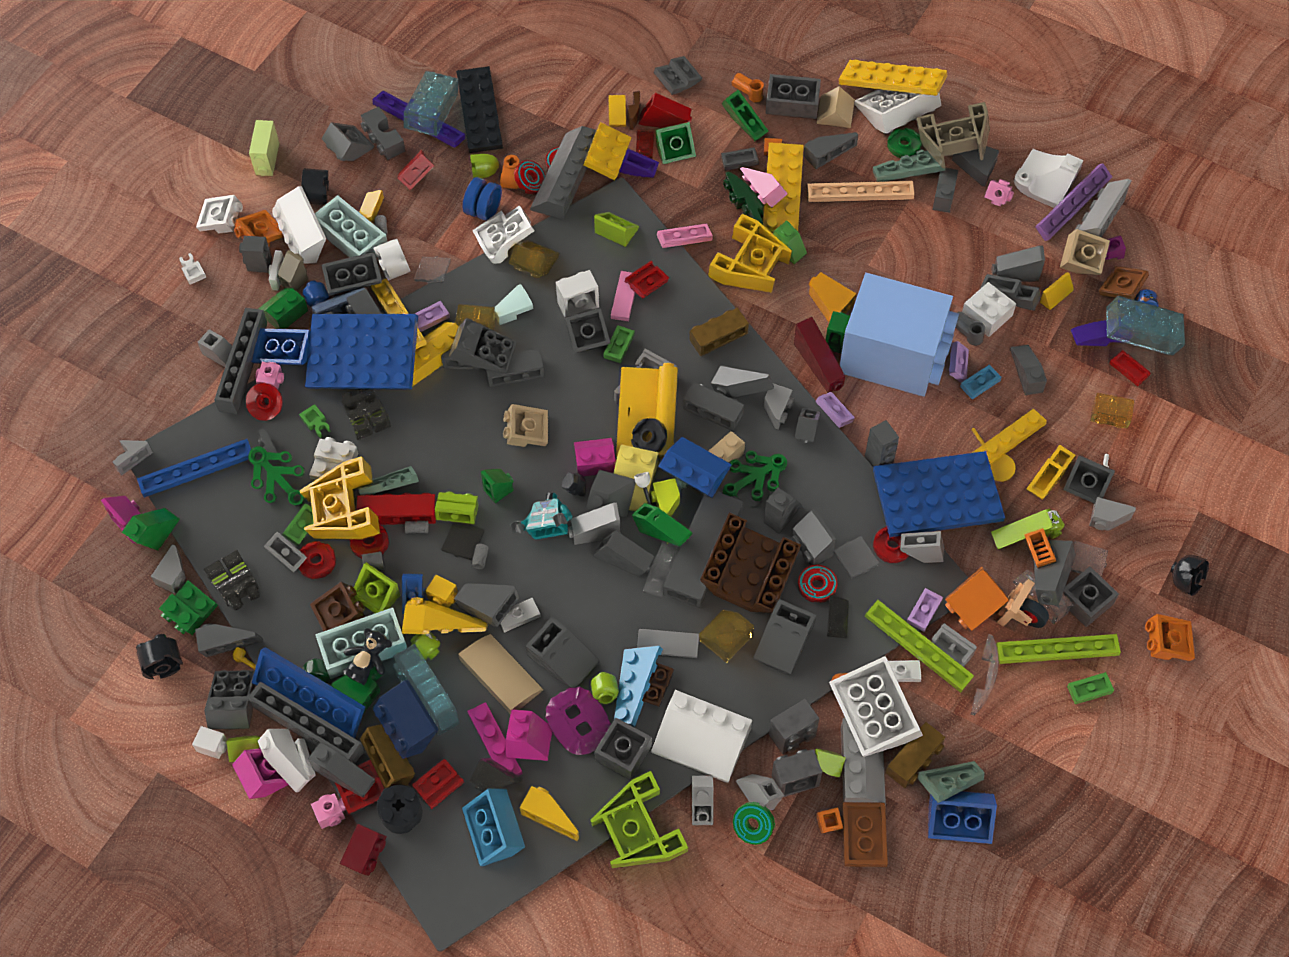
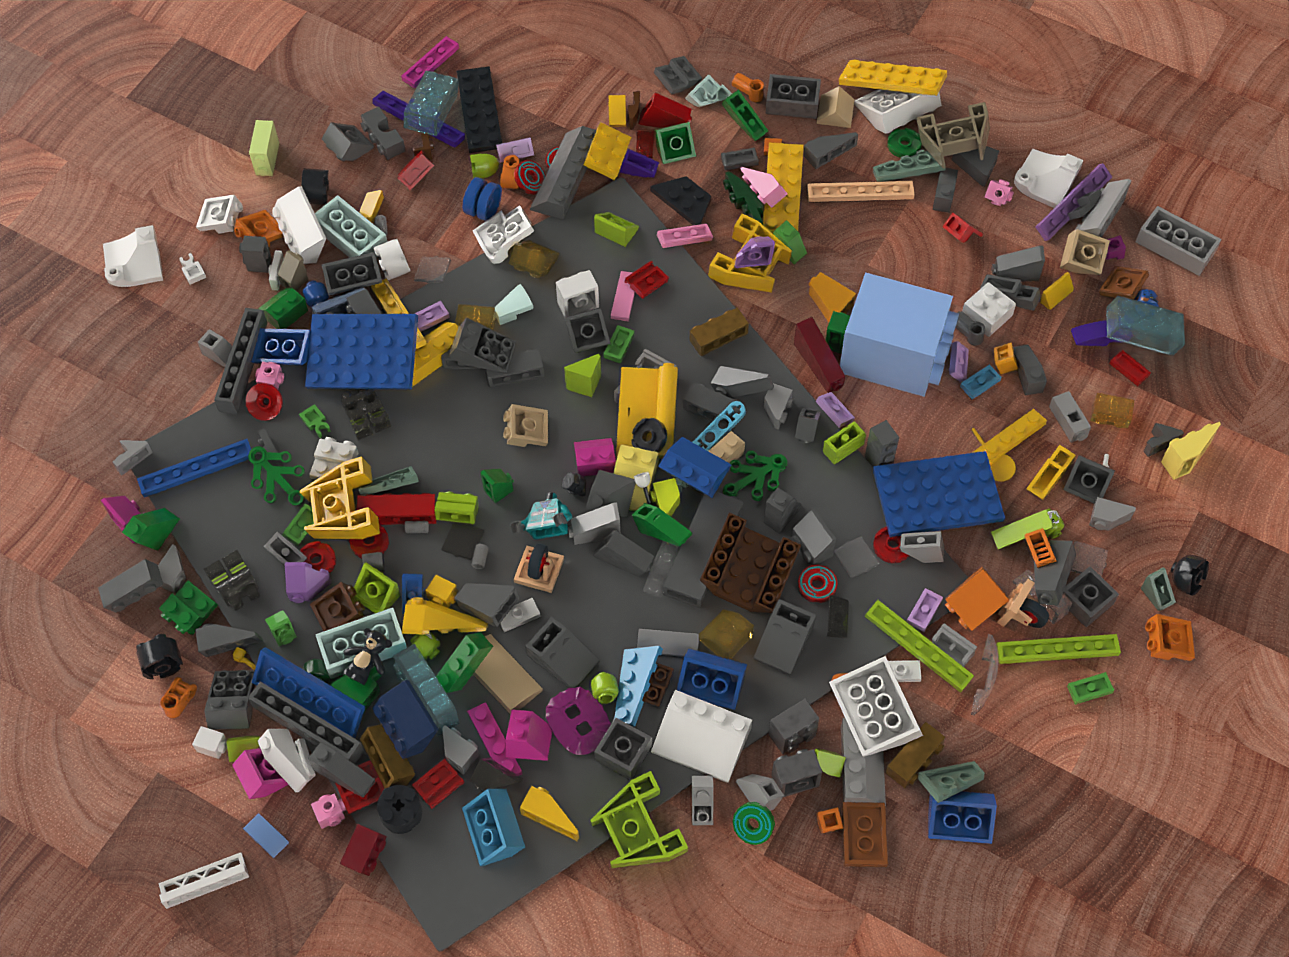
(130, 586): none -> dark grey brick
(133, 259): none -> white slope
(179, 694): none -> orange piece
(205, 884): none -> white fence
(265, 835): none -> medium blue slope
(281, 628): none -> bright green slope
(304, 582): none -> medium lavender slope
(427, 146): none -> reddish brown bracket
(430, 61): none -> dark pink plate
(458, 751): none -> light grey slope
(464, 662): none -> green brick
(520, 148): none -> lavender plate
(539, 568): none -> light nougat plate
(583, 375): none -> lime slope
(684, 198): none -> black wing
(707, 92): none -> light aqua slope
(712, 678): none -> blue slope
(714, 428): none -> medium azure beam
(756, 252): none -> medium lavender slope
(844, 442): none -> lime brick
(960, 228): none -> red panel
(1005, 358): none -> light orange slope
(1070, 417): none -> light grey brick
(1085, 204): none -> dark grey slope
(1158, 589): none -> sand green slope
(1162, 437): none -> dark grey slope
(1178, 240): none -> light grey brick
(1187, 451): none -> light yellow slope

